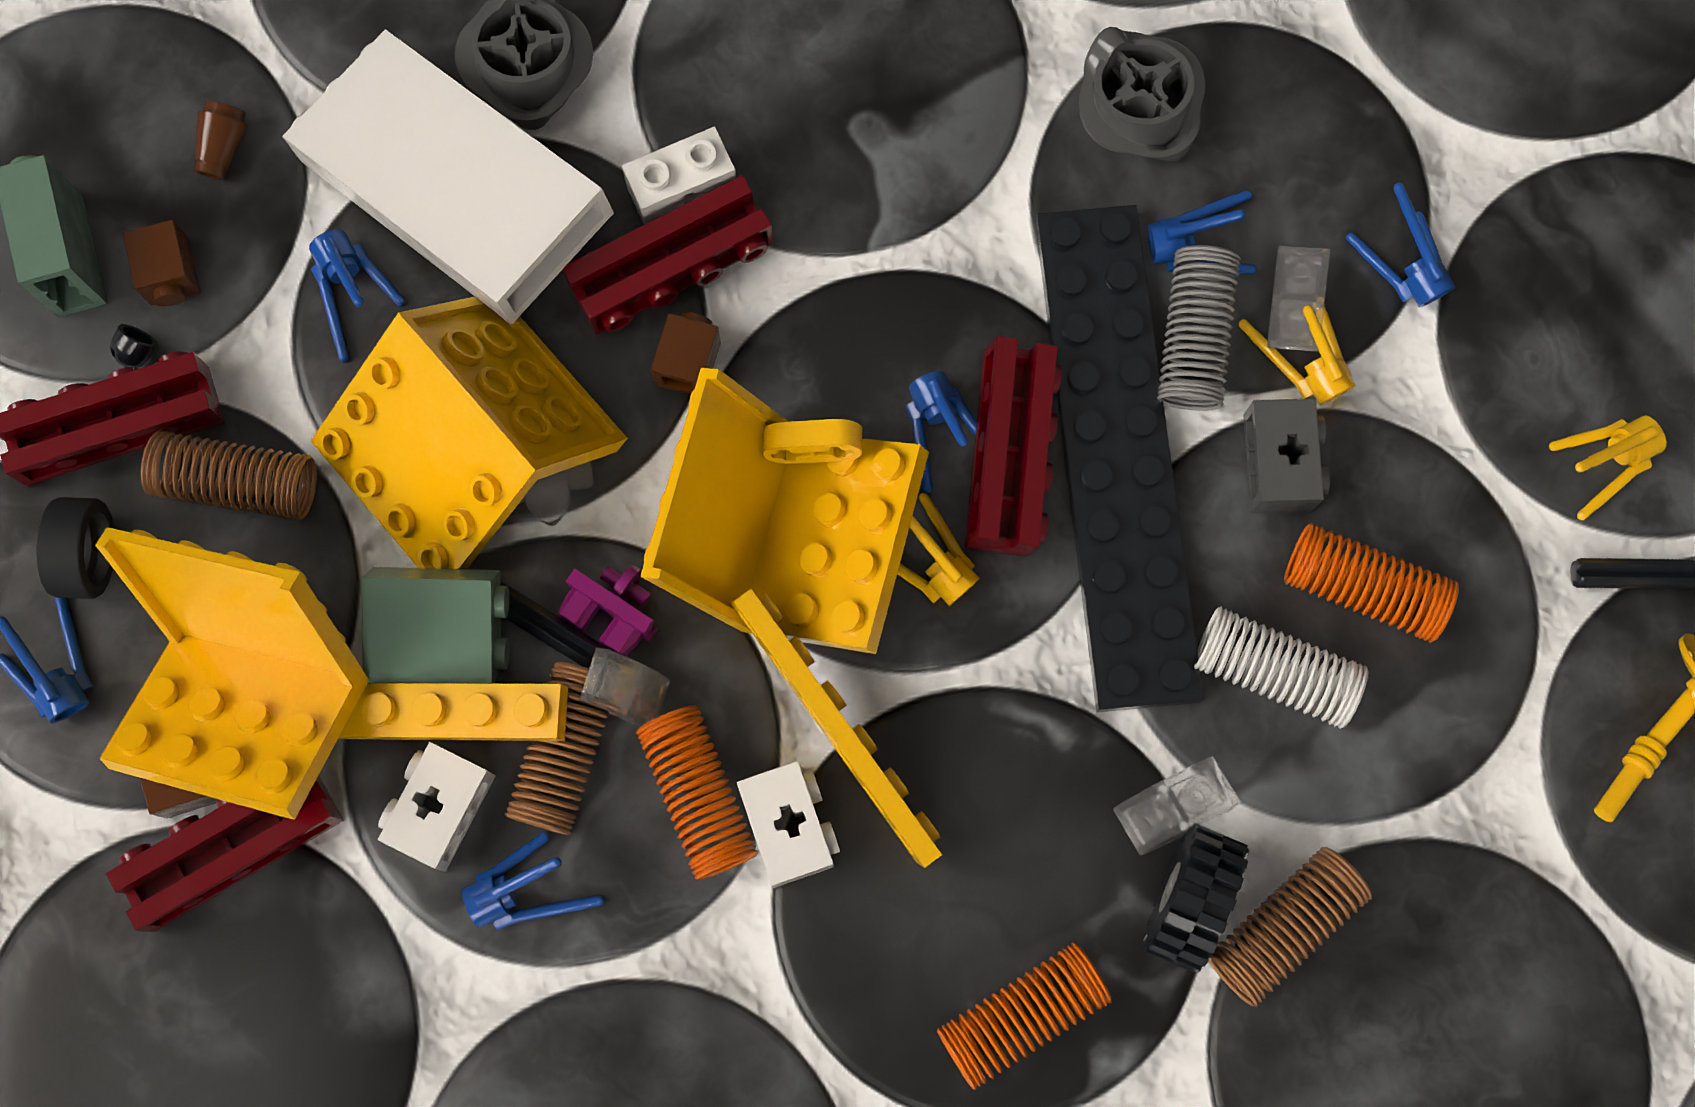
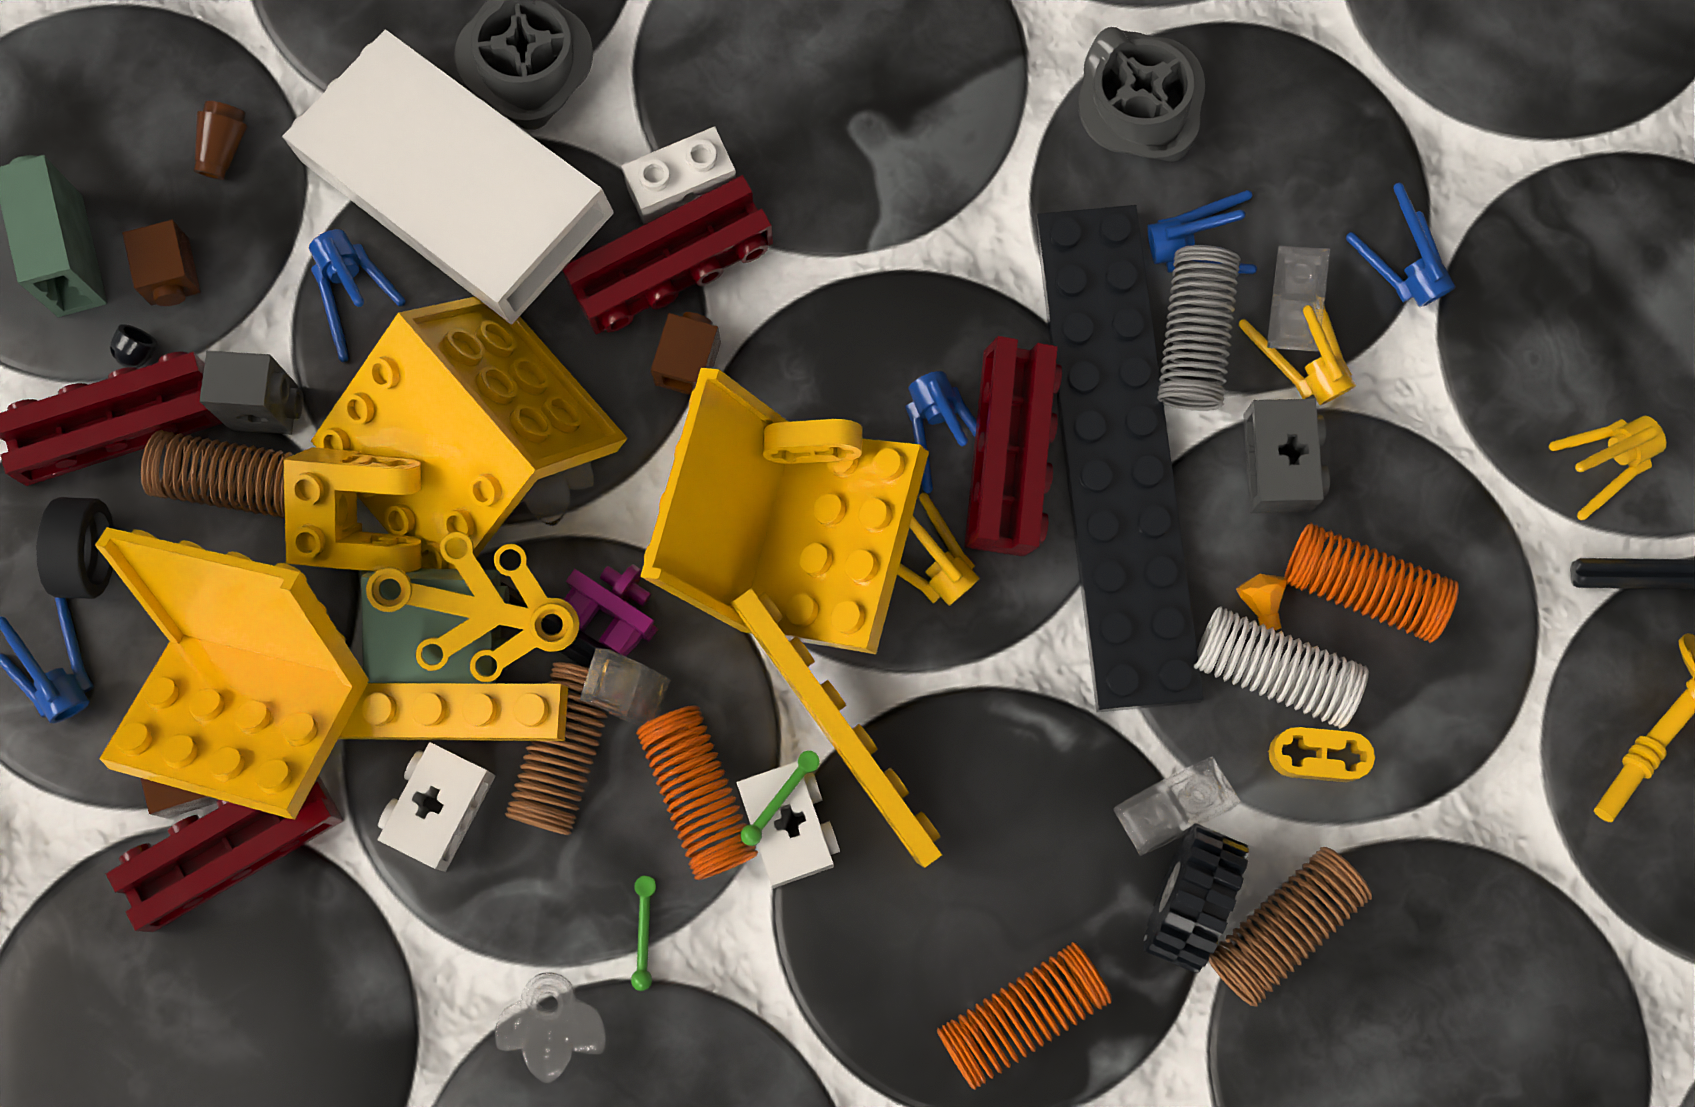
(250, 392): none -> dark grey brick
(323, 510): none -> yellow brick
(484, 609): none -> yellow plant
(494, 894): blue plant -> none
(549, 1034): none -> clear plate
(645, 888): none -> bright green hinge
(807, 763): none -> bright green hinge
(1264, 598): none -> light orange rock
(1321, 742): none -> yellow beam

